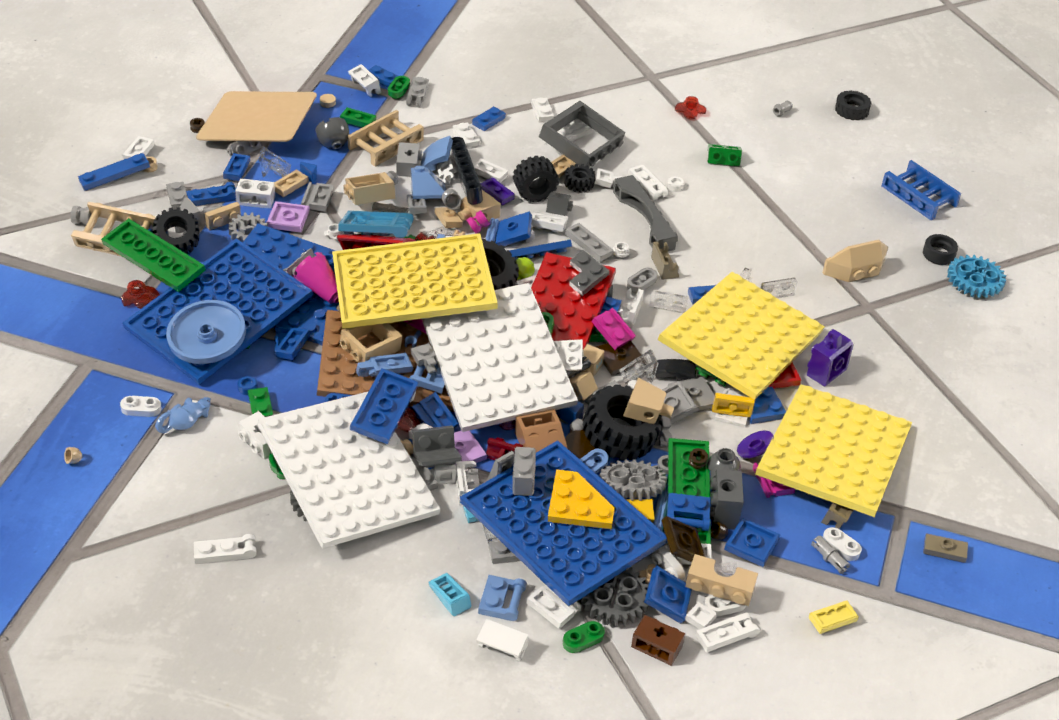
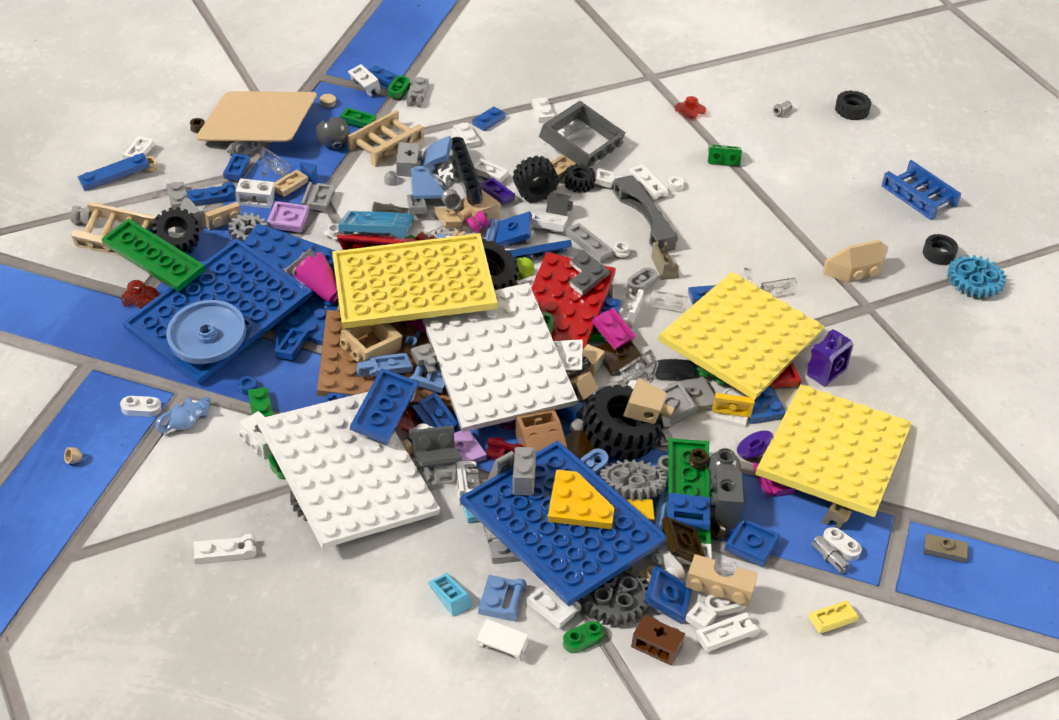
(369, 188): tan window -> none

